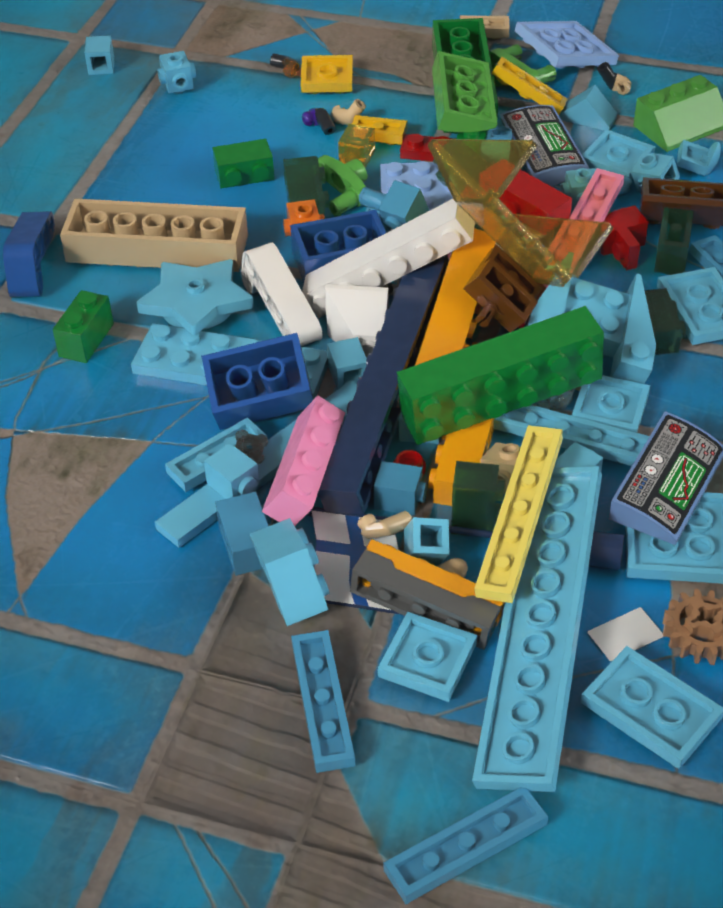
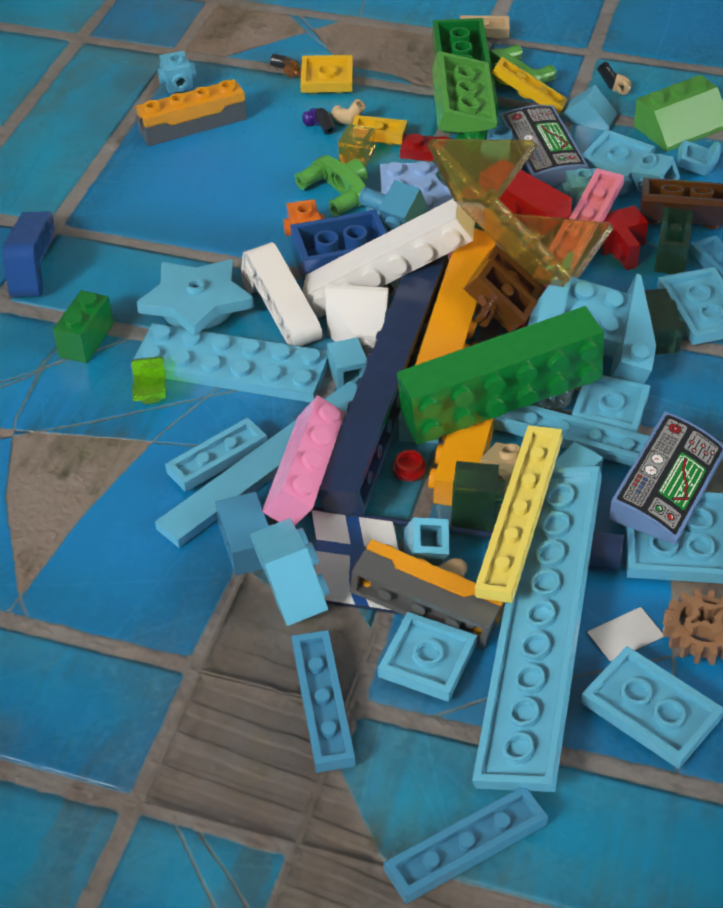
(99, 55): medium azure brick -> none
(149, 380): none -> clear neon green bracket
(153, 233): tan brick -> none
(191, 112): none -> light orange piece
(231, 472): medium azure brick -> none
(243, 163): green brick -> none
(257, 381): blue brick -> none
(258, 443): clear smoke plate -> none
(305, 180): clear green brick -> none
(385, 527): tan arm -> none
(399, 488): dark azure brick -> none
(566, 43): light blue plate -> none

